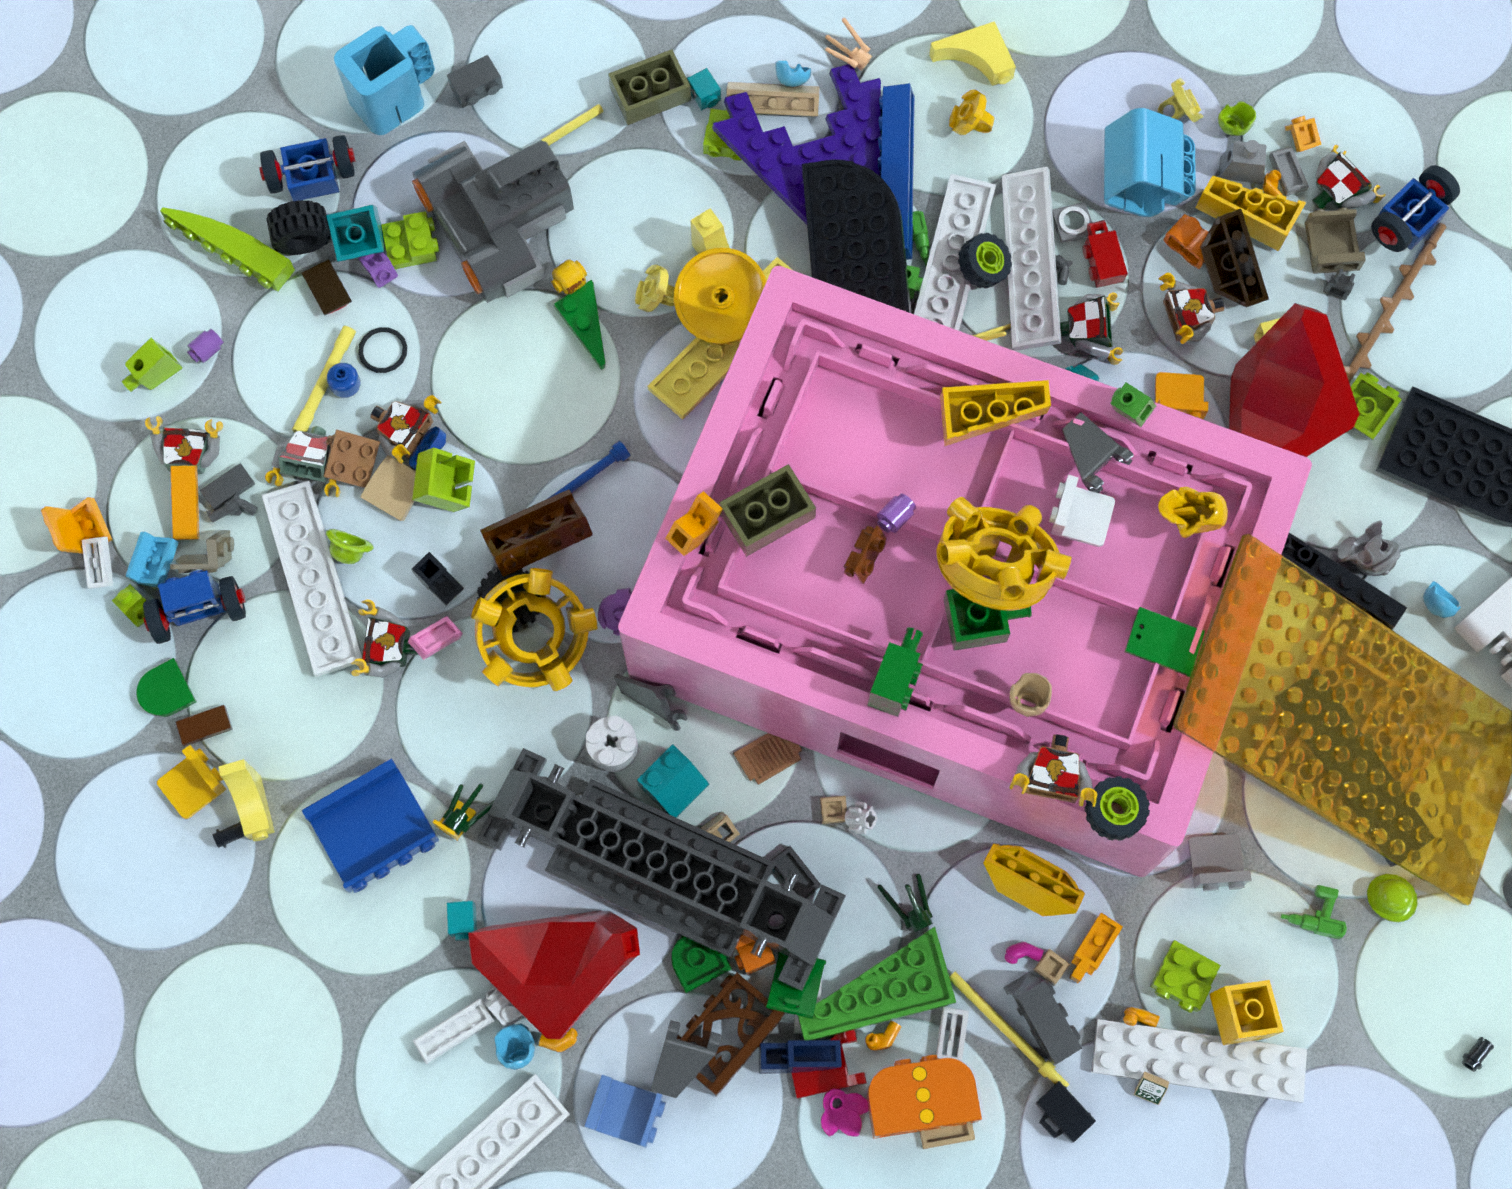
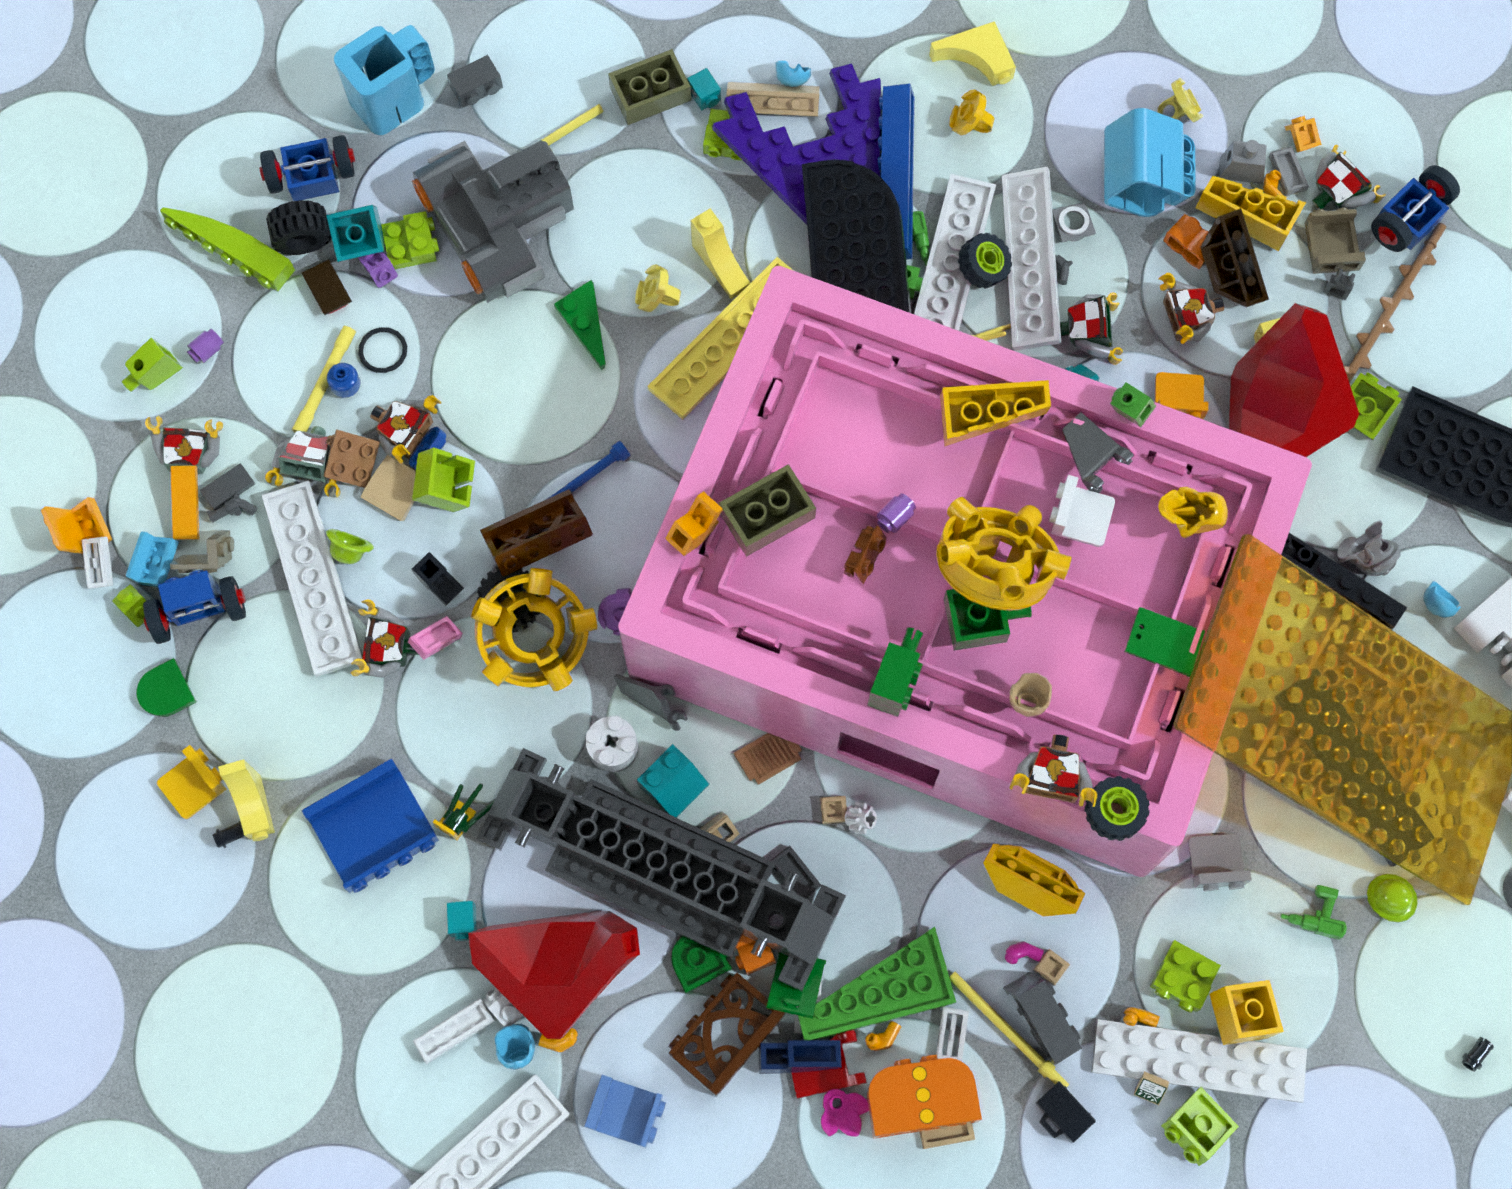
(204, 725): reddish brown tile -> none
(568, 277): yellow head -> none
(681, 1061): dark grey flag -> none
(702, 285): yellow dish -> none
(858, 57): light nougat plant -> none
(920, 916): dark green plant -> none
(1094, 946): light orange hinge -> none
(1104, 255): red brick -> none
(1199, 1127): none -> lime plate
(1237, 119): lime hair -> none

